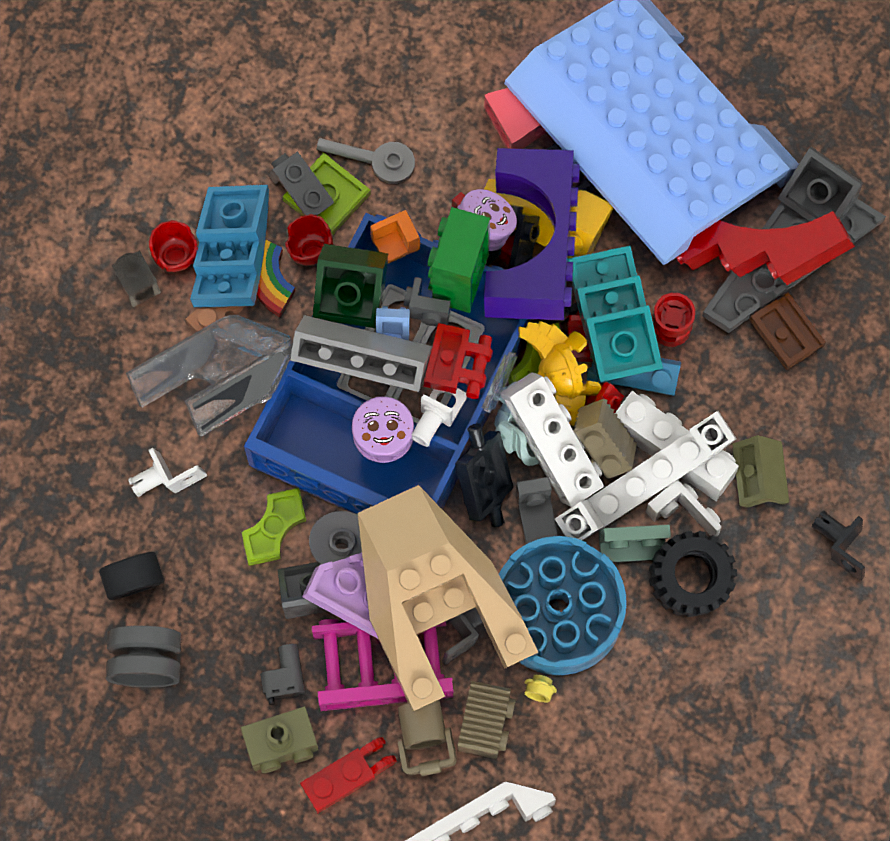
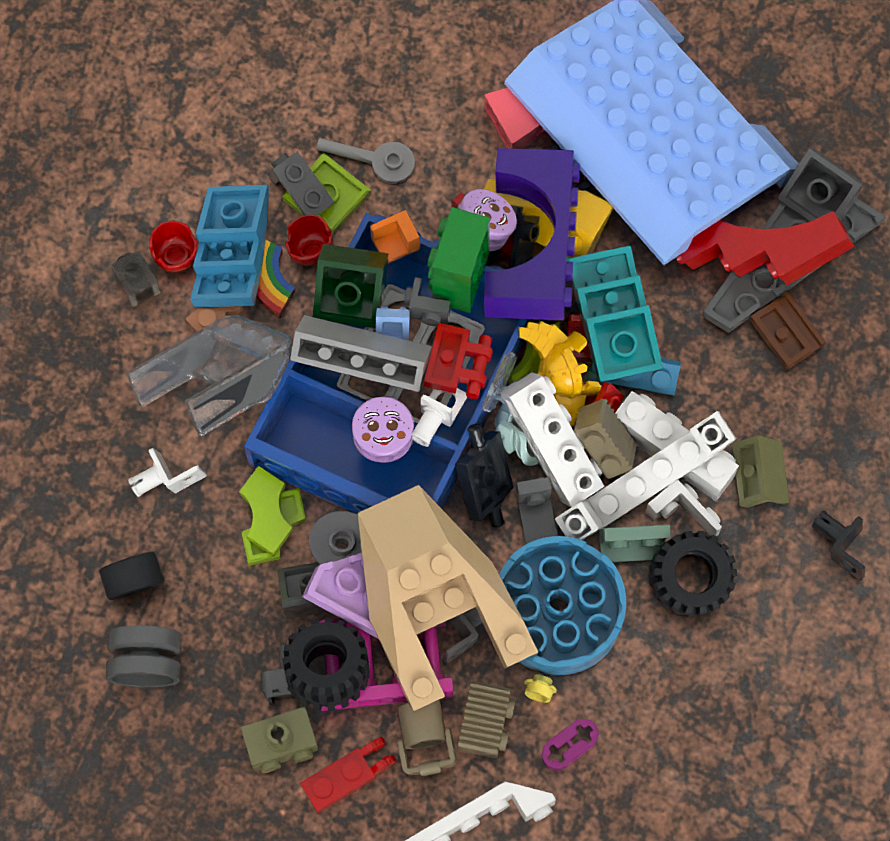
(268, 526): none -> lime tile
(322, 640): none -> black tyre
(565, 738): none -> magenta beam
(673, 319): red wheel -> none

